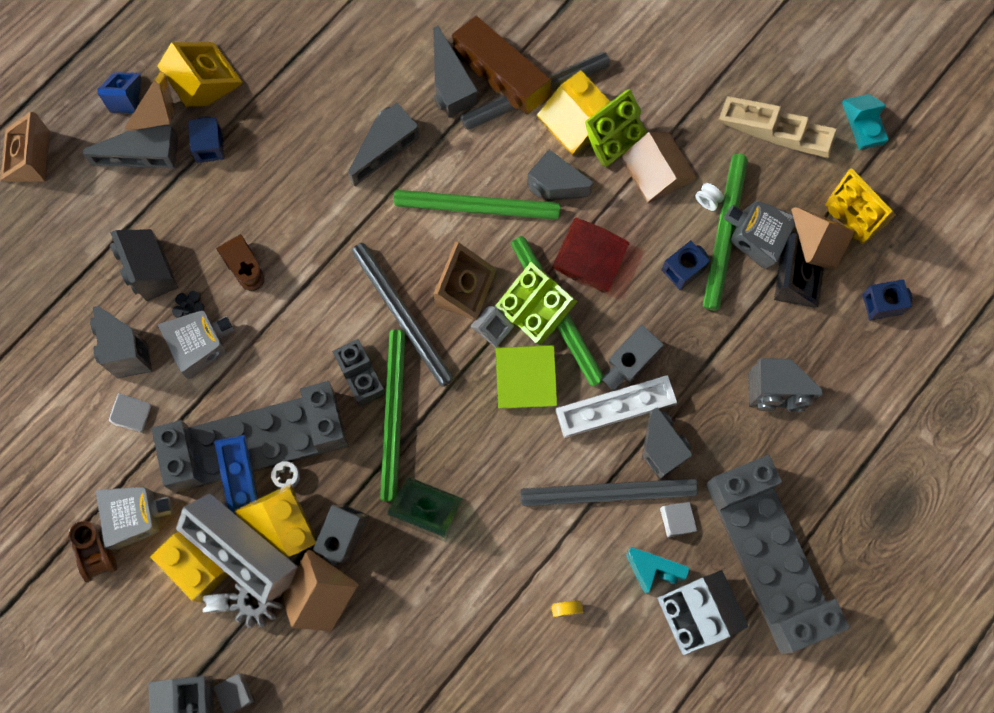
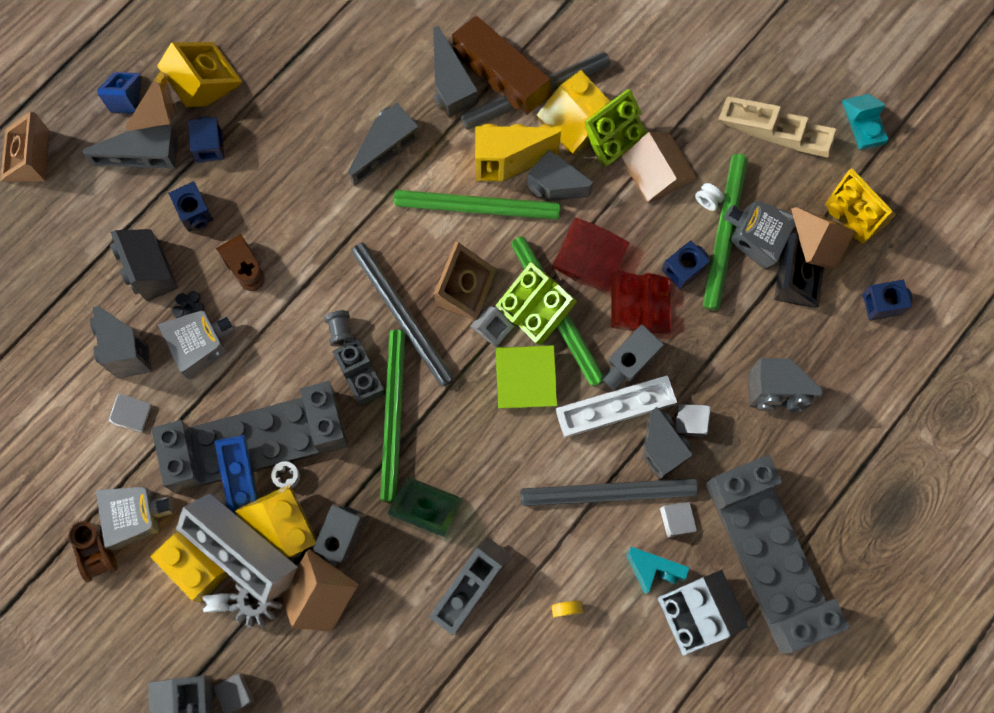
(186, 197): none -> dark blue brick
(339, 328): none -> dark grey bush
(470, 585): none -> dark grey slope
(512, 149): none -> yellow slope
(640, 301): none -> clear red slope
(692, 420): none -> light grey slope

